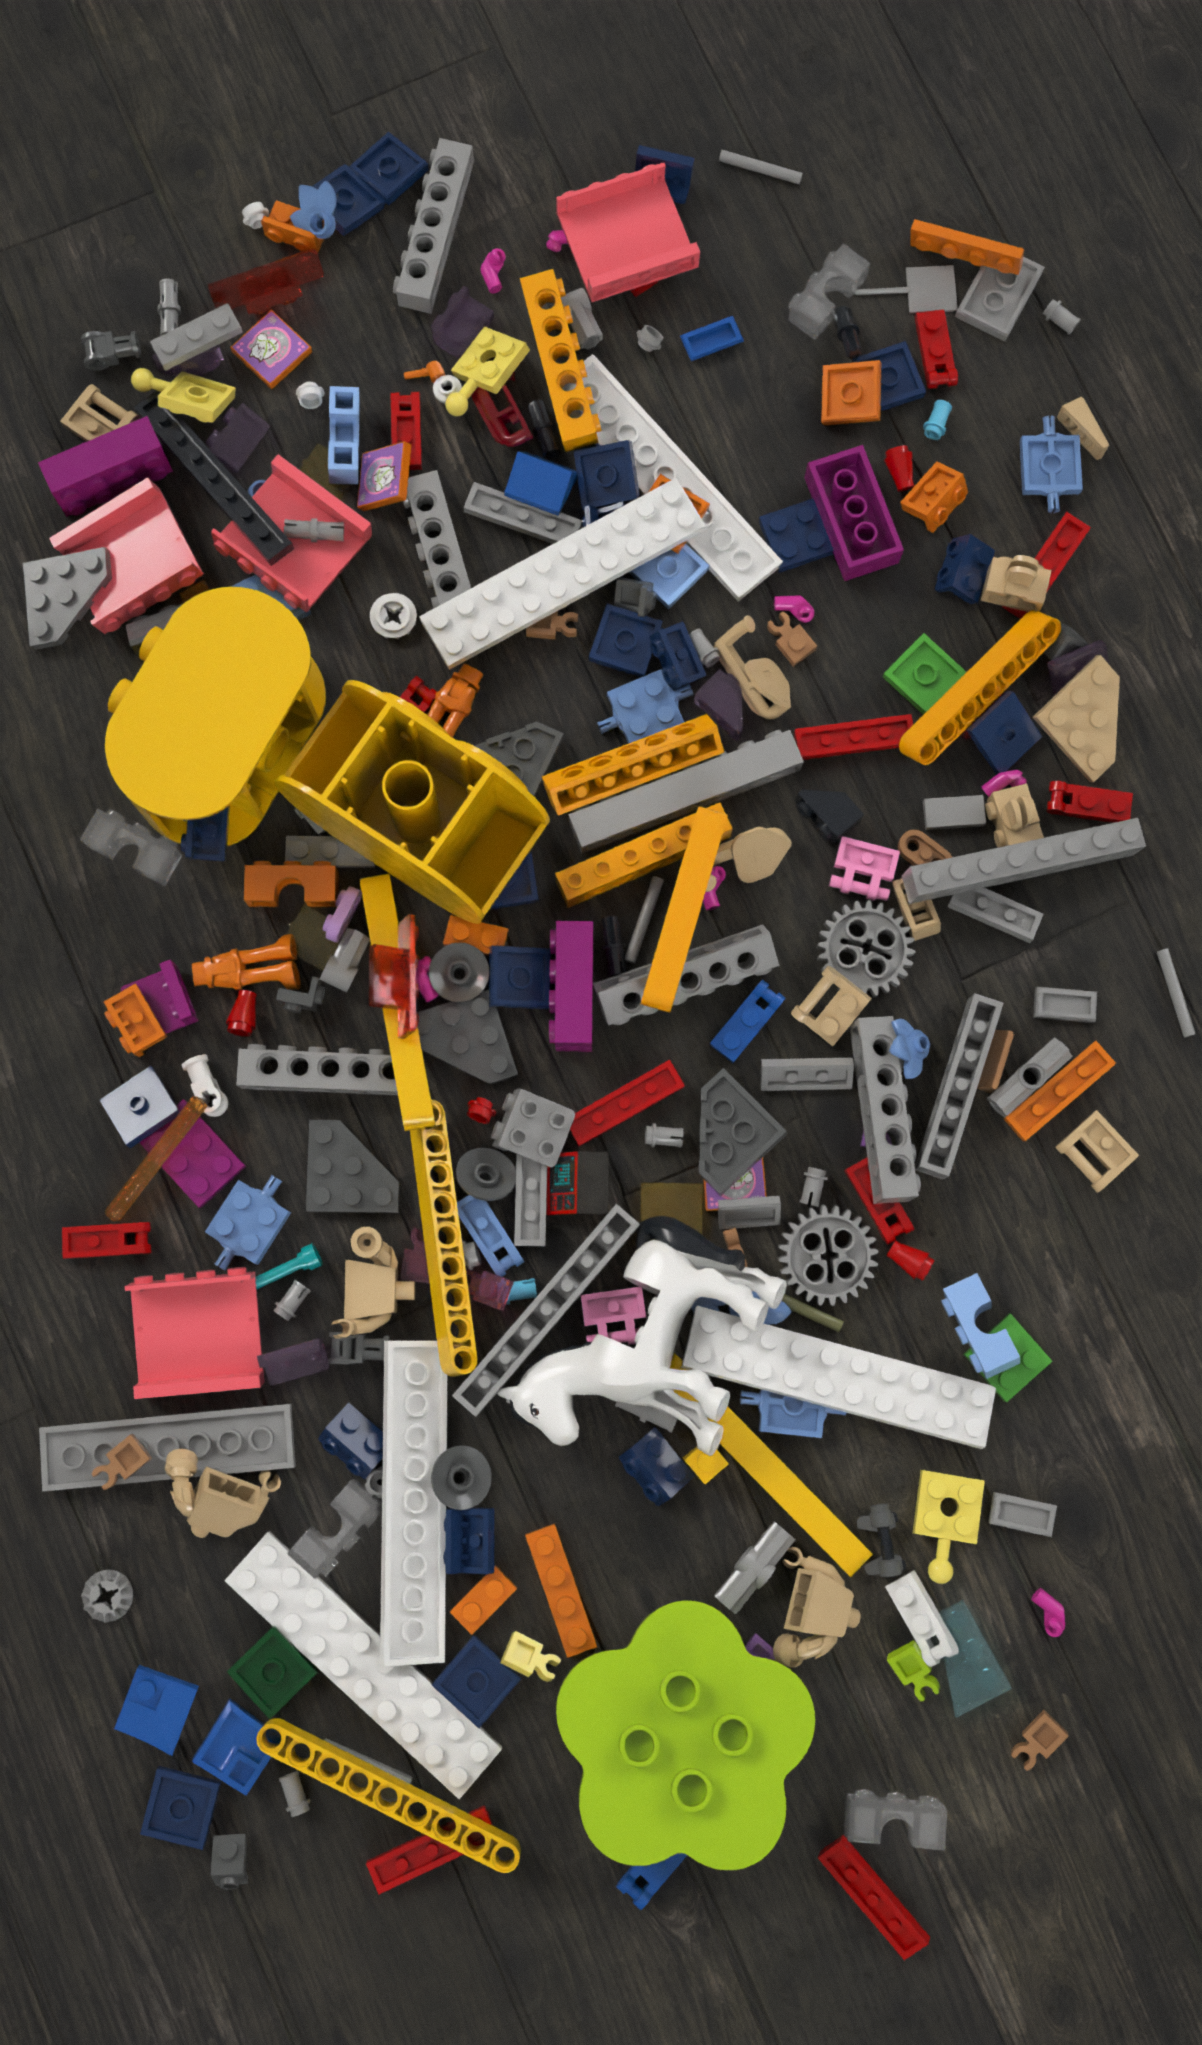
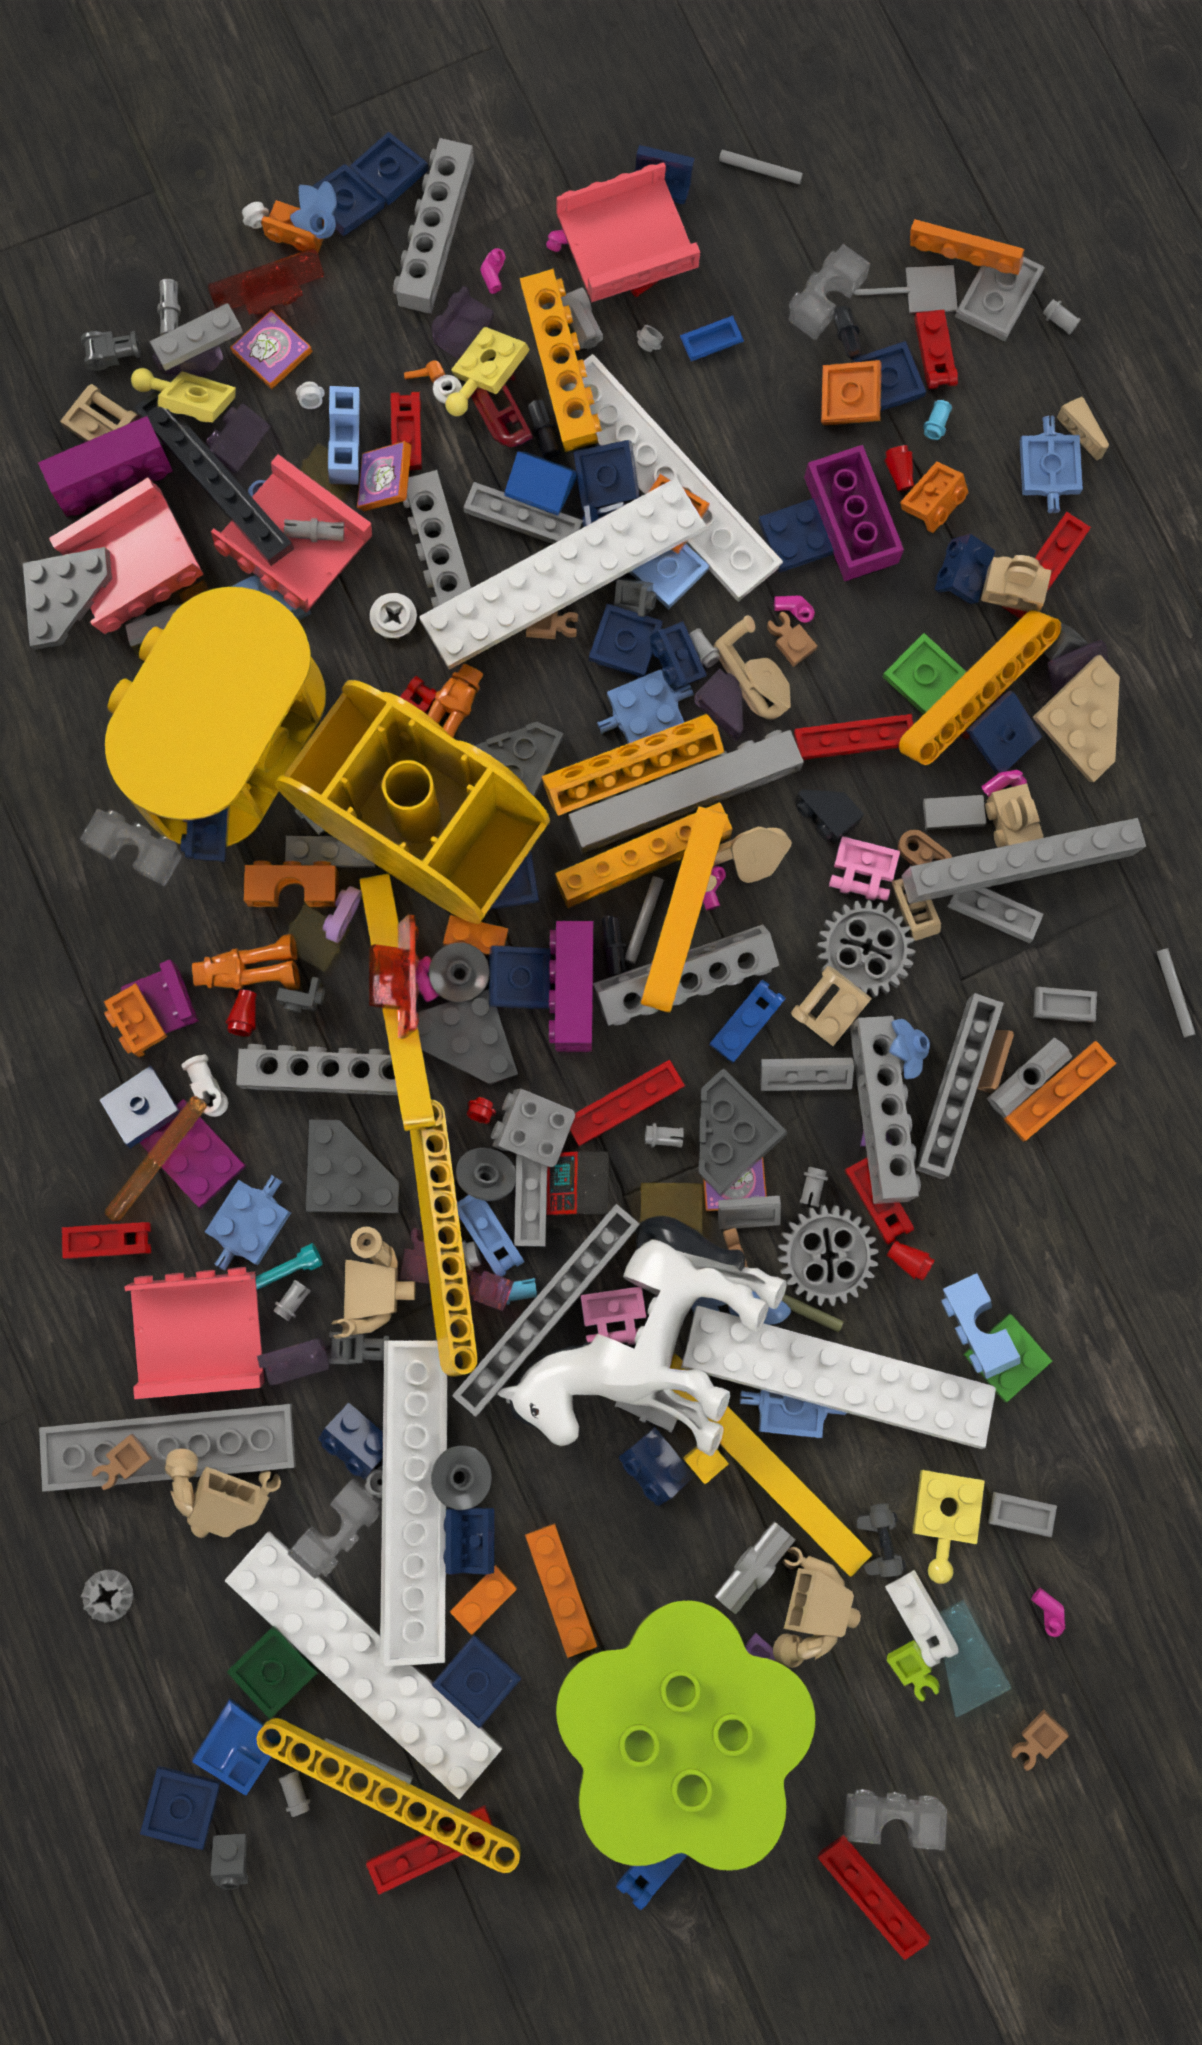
(156, 1708): blue plate -> none
(343, 965): light grey piece -> none
(524, 1656): light yellow plate -> none
(1089, 802): red plate -> none
(1104, 1144): tan plate -> none

